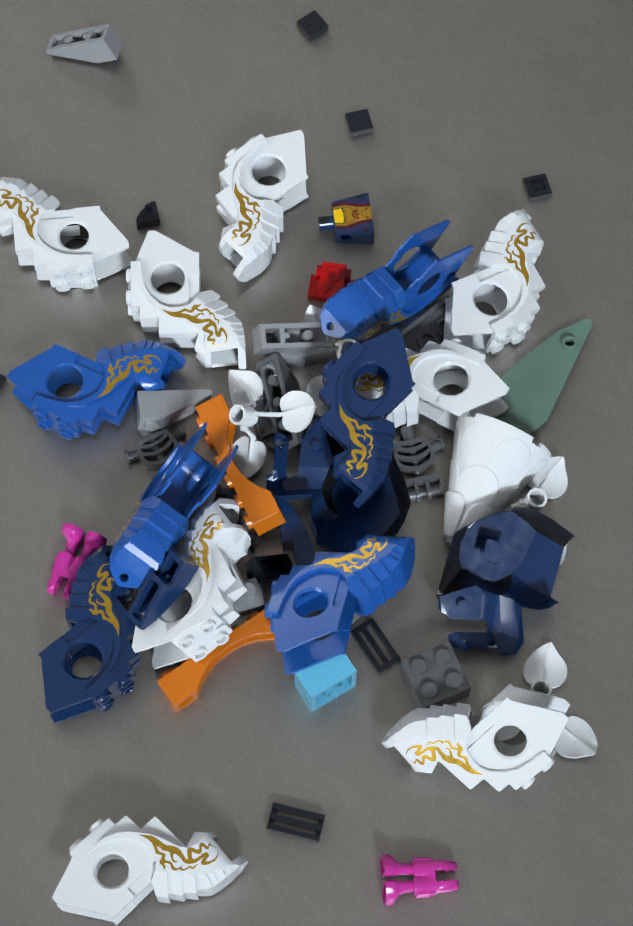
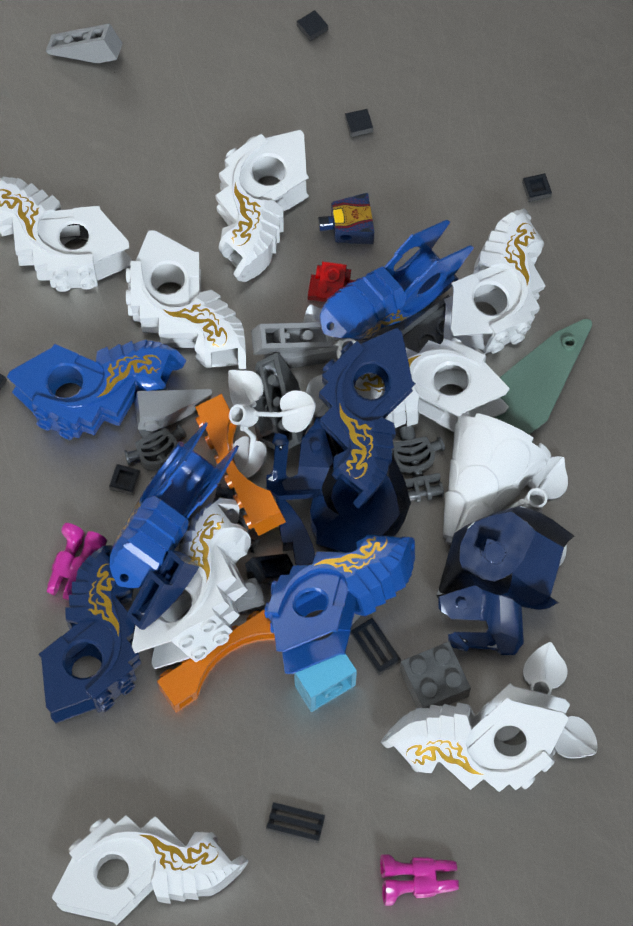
(125, 479): none -> black tile
(148, 216): black tile -> none

